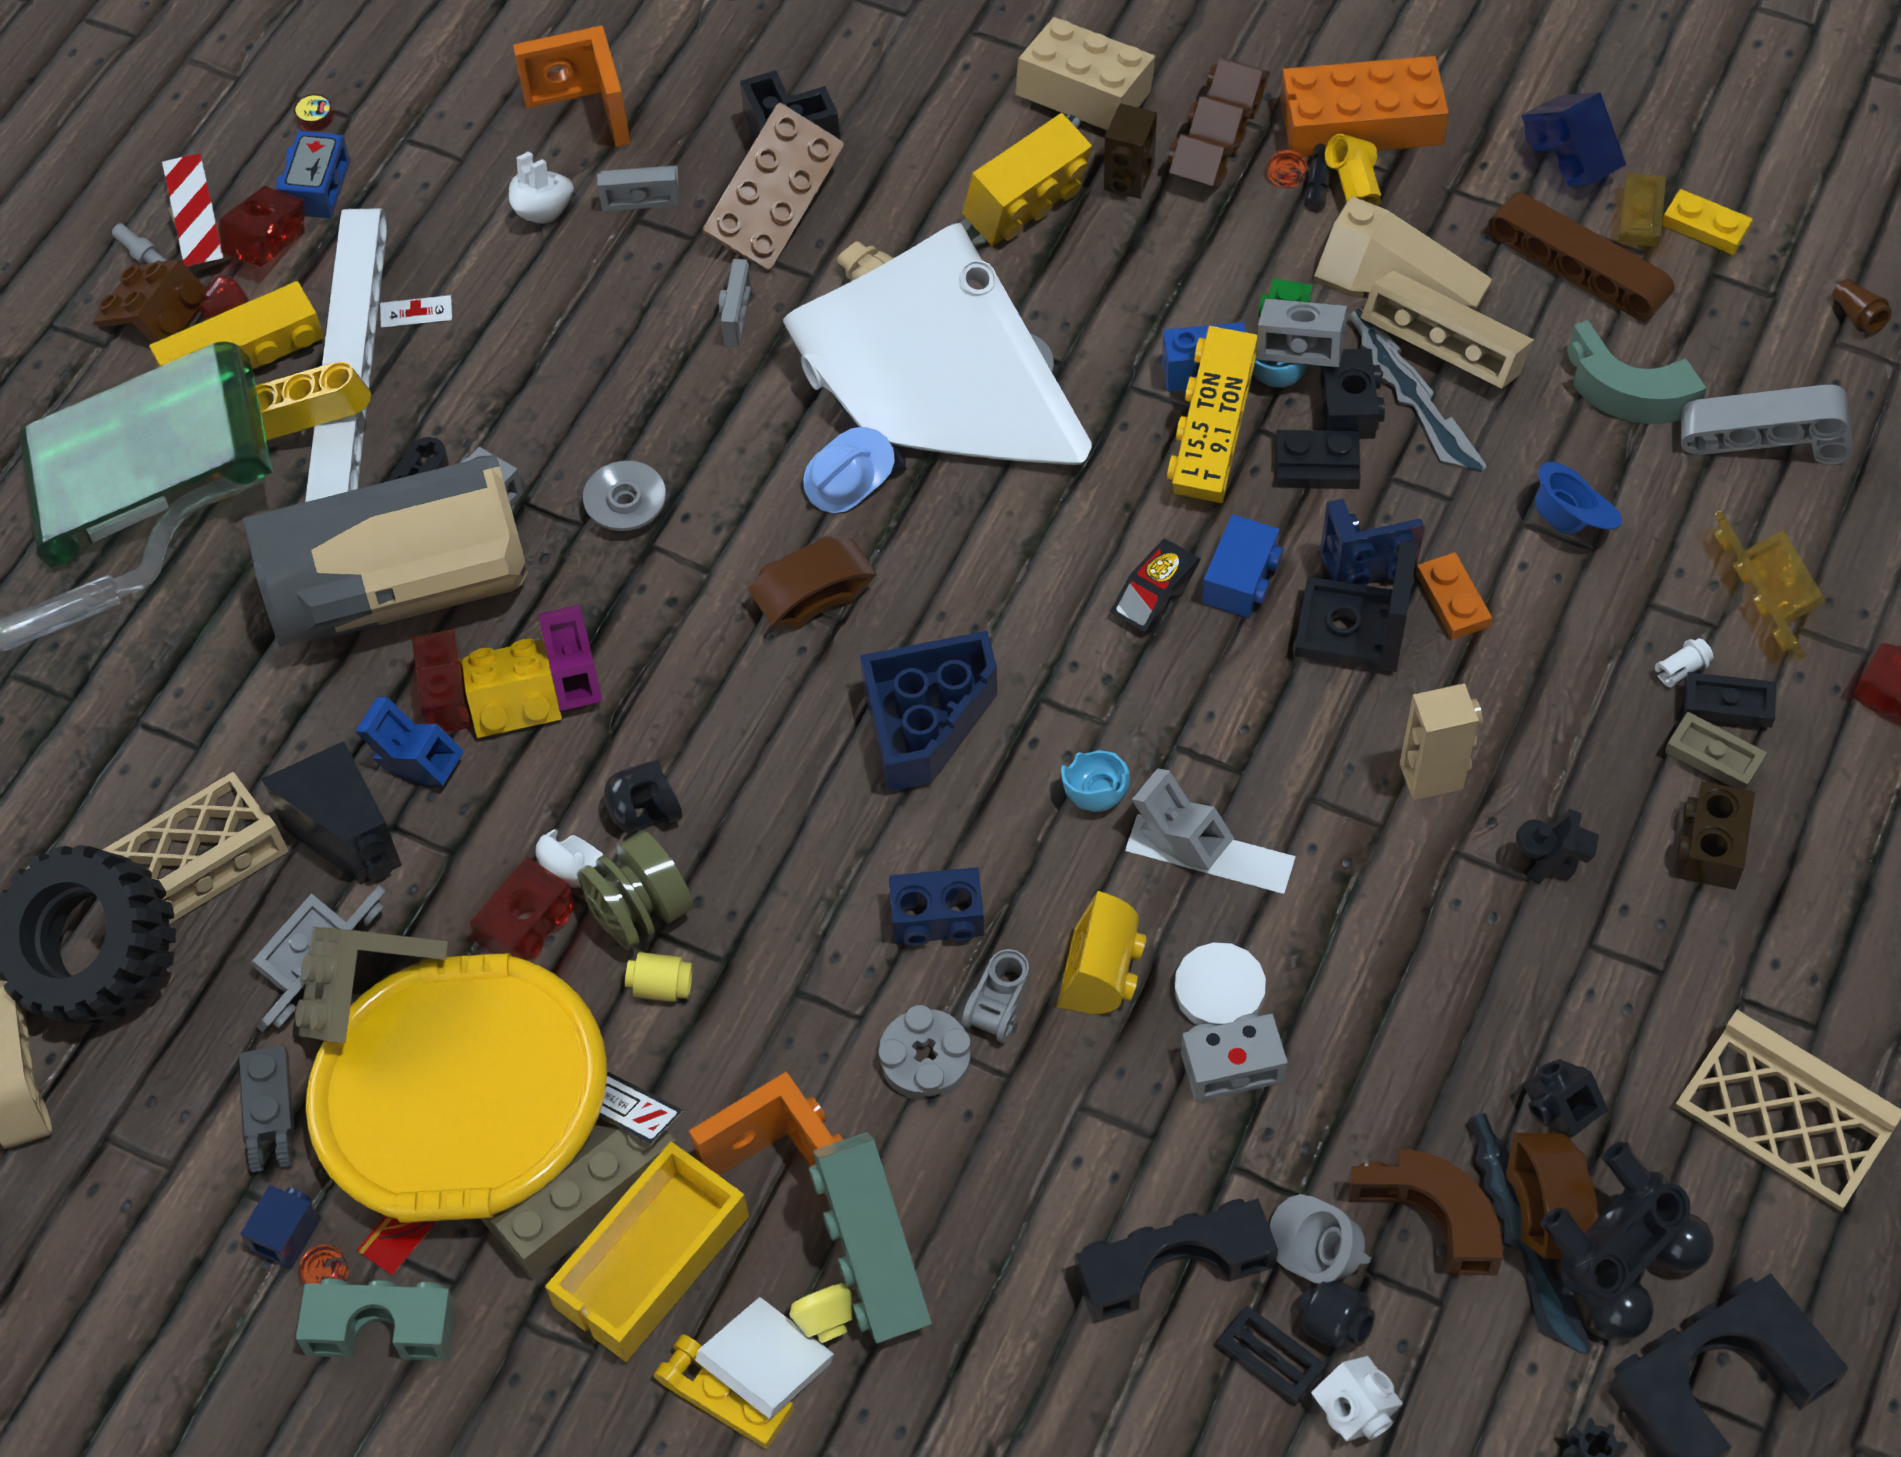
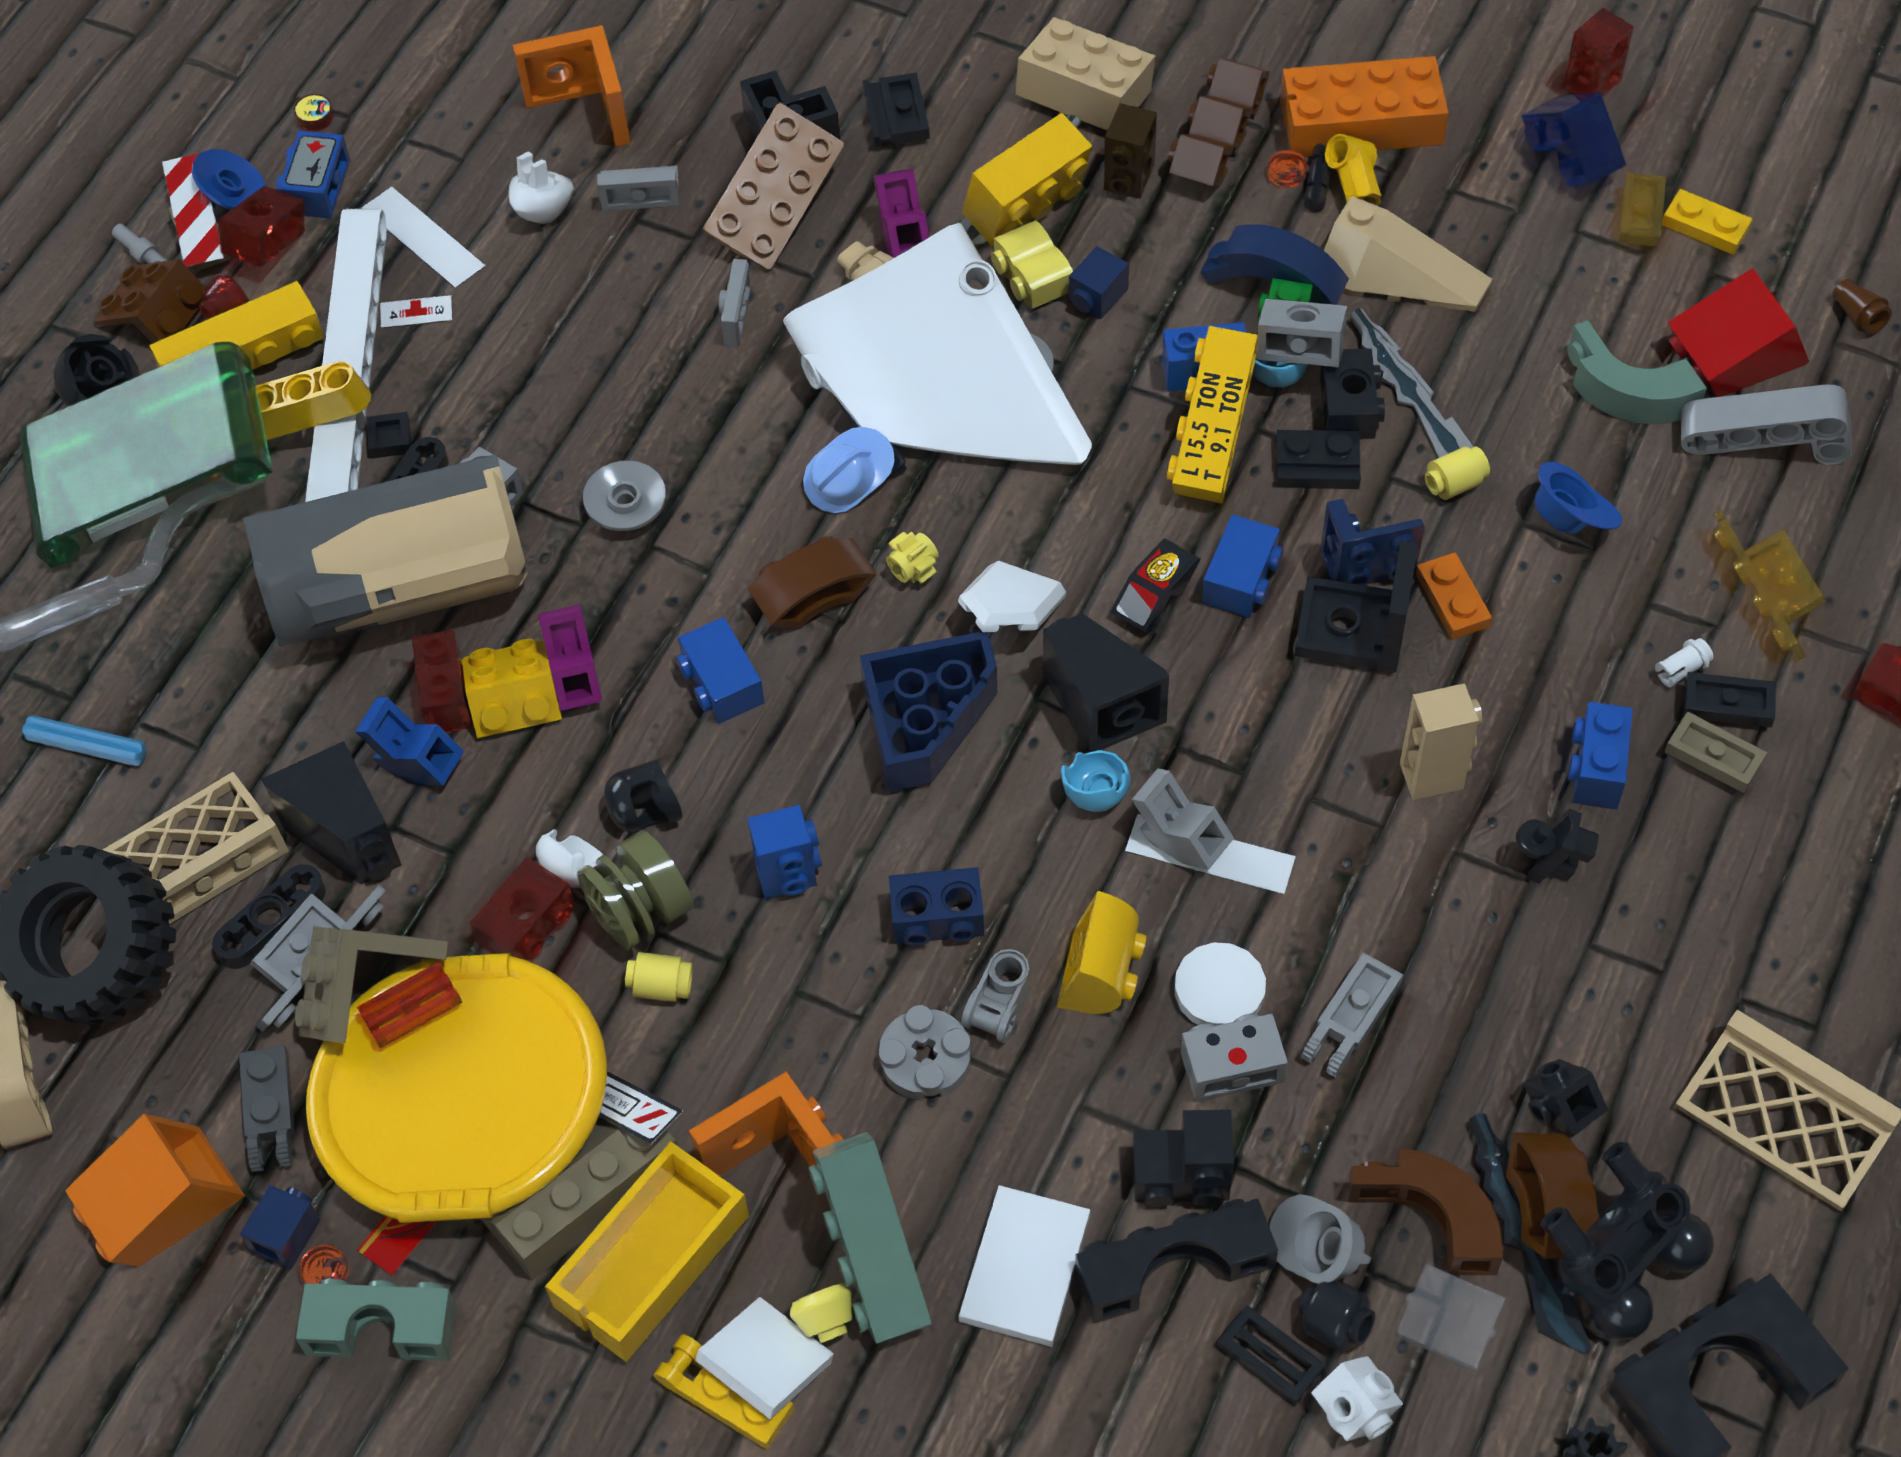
(84, 740): none -> dark azure axle
(91, 367): none -> black cylinder
(152, 1190): none -> orange slope
(225, 177): none -> blue dish
(236, 930): none -> black beam
(388, 434): none -> black tile
(406, 1000): none -> clear red tile
(426, 238): none -> white sticker
(720, 670): none -> blue brick
(784, 851): none -> blue brick
(896, 109): none -> black plate
(900, 211): none -> magenta brick
(912, 557): none -> light yellow gear
(1011, 597): none -> white tile
(1024, 1266): none -> white tile
(1032, 264): none -> light yellow brick
(1098, 282): none -> dark blue brick
(1102, 682): none -> black slope
(1186, 1162): none -> black brick
(1276, 254): none -> dark blue arch
(1353, 1011): none -> light grey hinge
(1447, 329): tan brick -> none
(1450, 1317): none -> clear piece
(1457, 472): none -> light yellow brick
(1581, 256): reddish brown beam -> none
(1598, 54): none -> clear red brick
(1602, 755): none -> blue brick
(1723, 836): dark brown brick -> none
(1738, 336): none -> red slope

